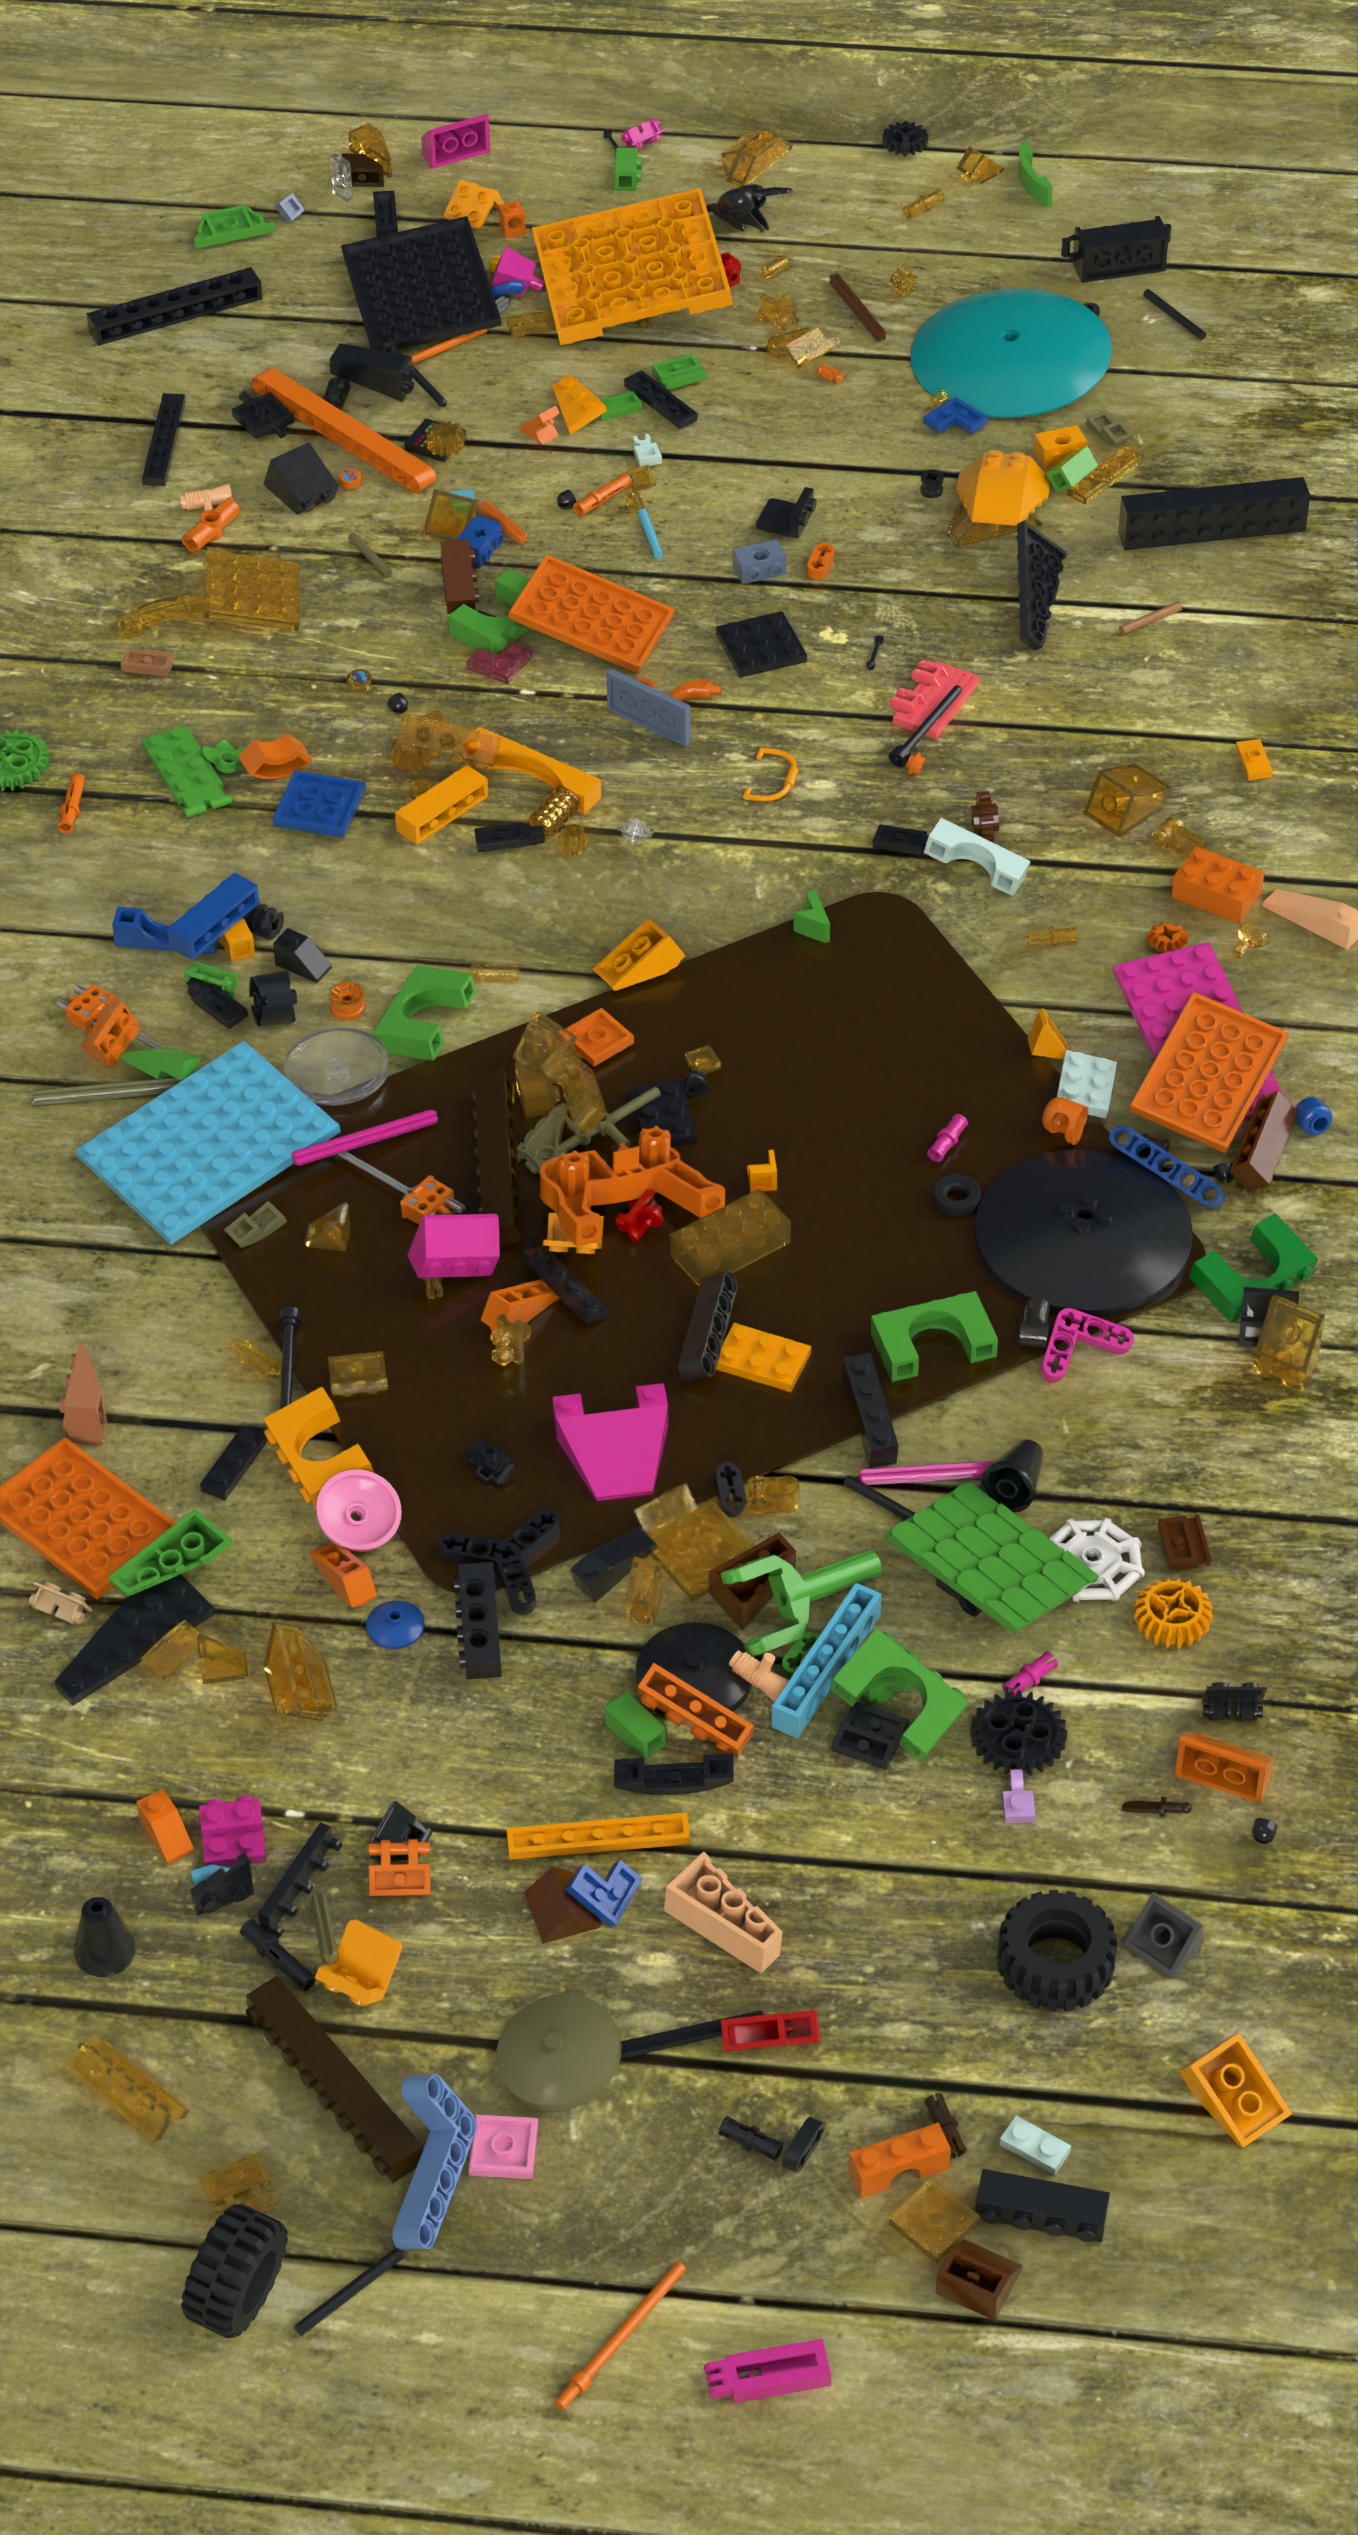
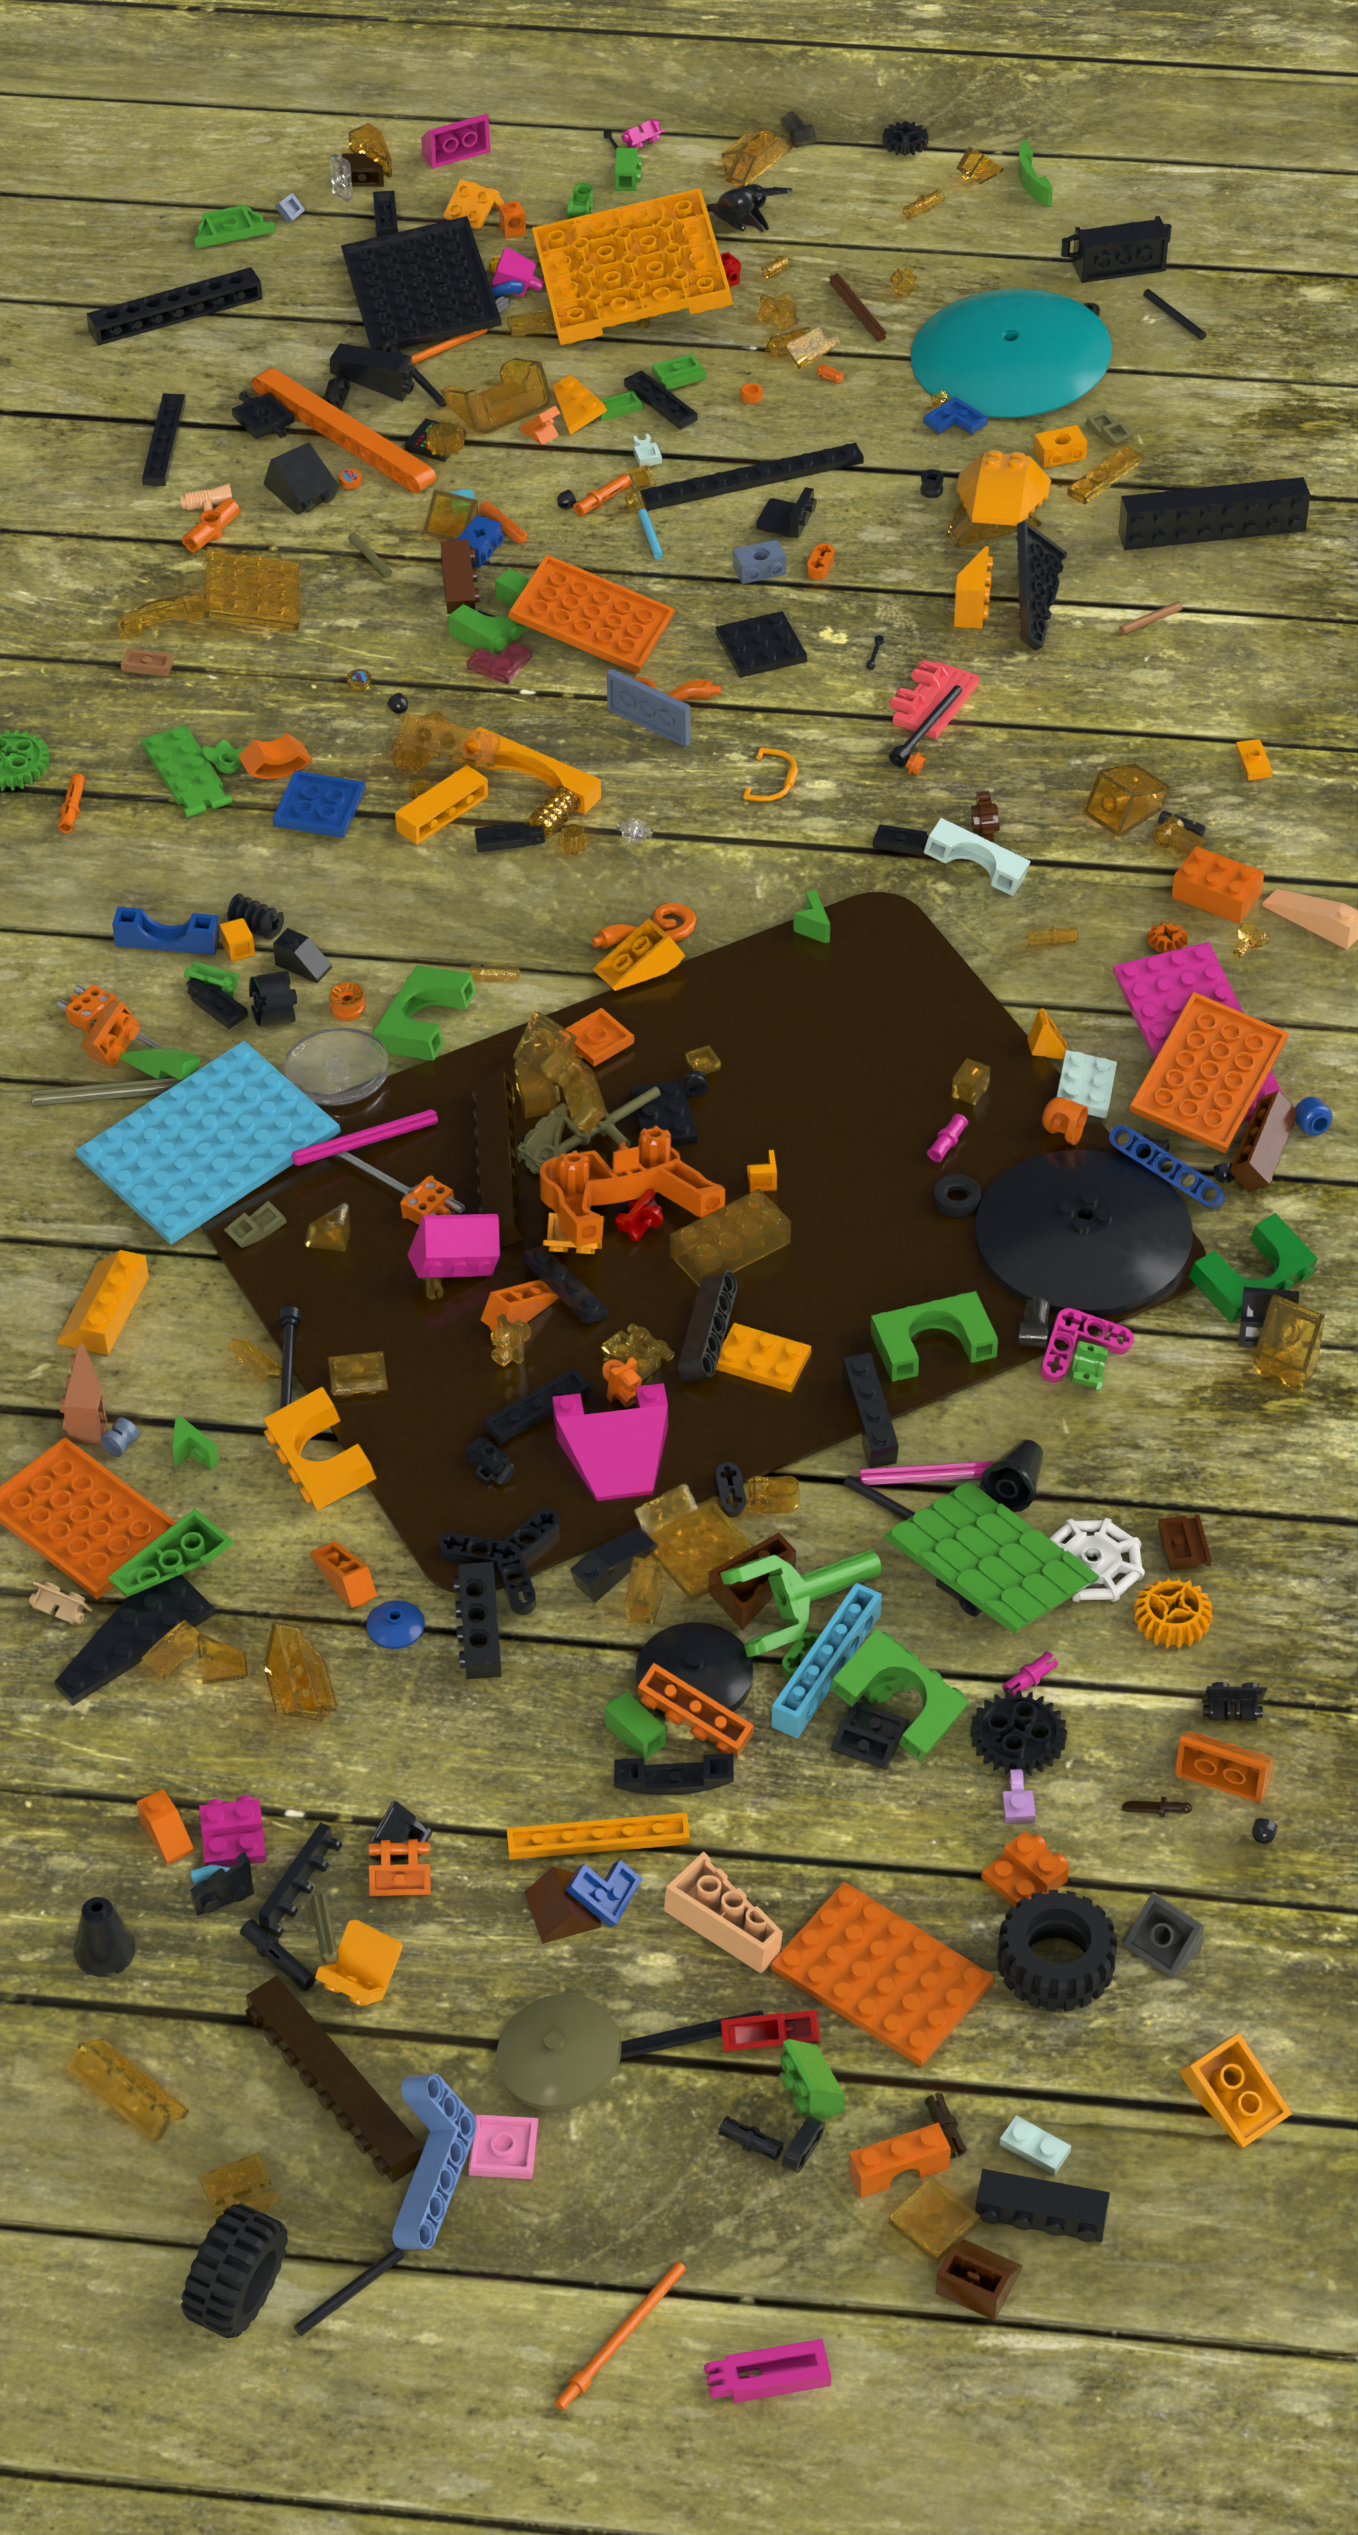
(106, 1302): none -> light orange slope
(117, 1439): none -> sand blue wheel
(190, 1441): none -> bright green slope
(213, 916): blue brick -> none
(233, 1463): black plate -> none
(359, 1494): bright pink dish -> none
(519, 395): none -> clear yellow windscreen
(534, 1406): none -> black plate
(581, 201): none -> bright green piece
(617, 933): none -> orange plant
(622, 1381): none -> orange hips
(624, 1346): none -> clear yellow plate
(751, 393): none -> orange tile
(751, 476): none -> black plate
(759, 1673): light nougat piece -> none
(798, 131): none -> clear smoke piece
(810, 2081): none -> bright green slope
(882, 1973): none -> orange plate
(971, 1081): none -> clear yellow brick
(974, 591): none -> light orange slope
(1026, 1869): none -> orange plate
(1071, 469): brick -> none
(1088, 1365): none -> bright green piece
(1197, 828): none -> black axle

